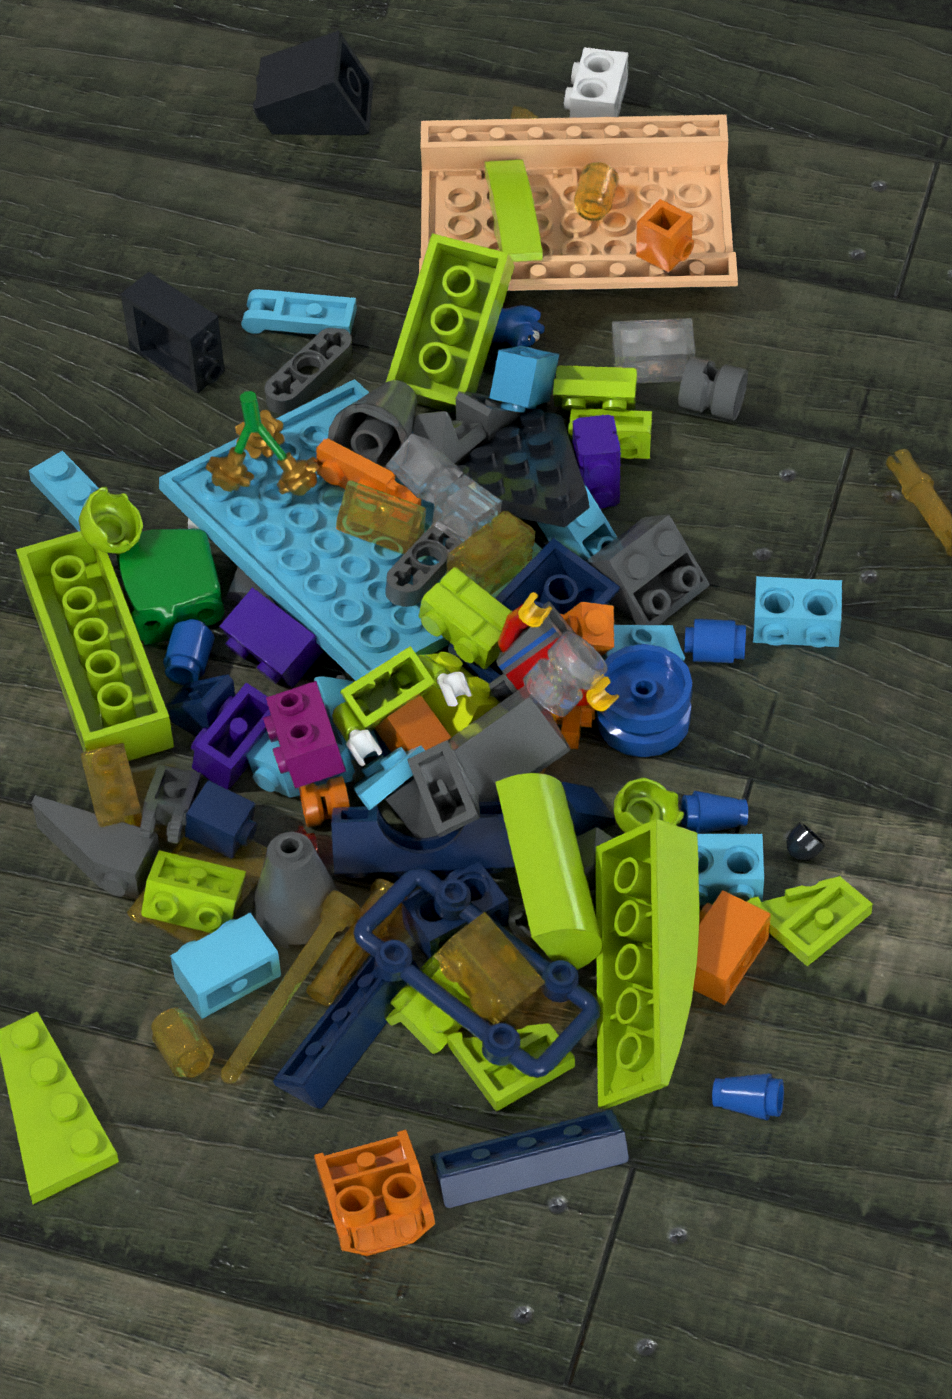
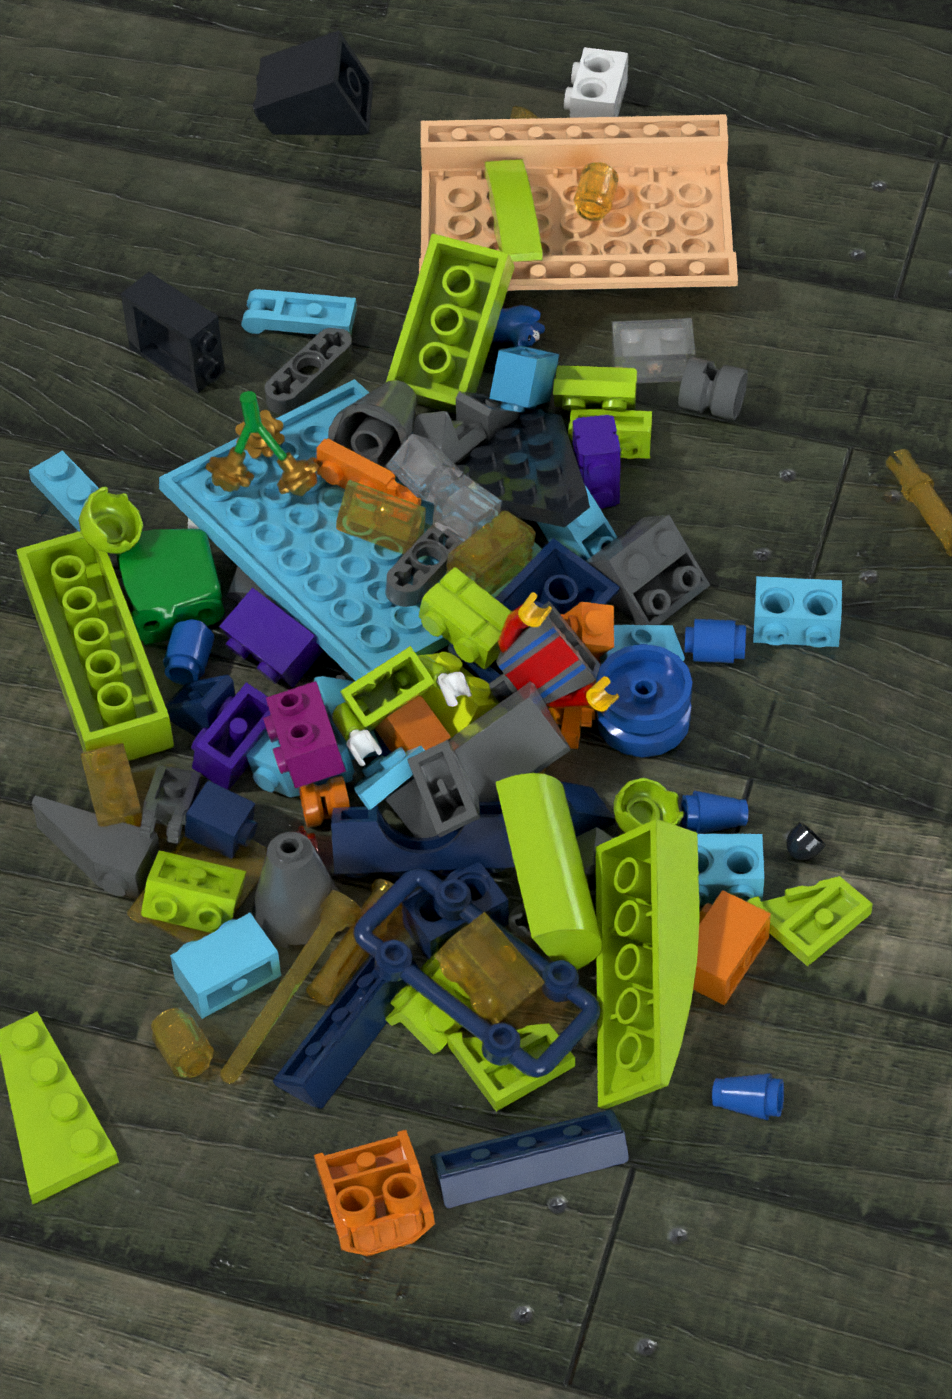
(559, 680): clear wheel -> none
(664, 235): orange brick -> none

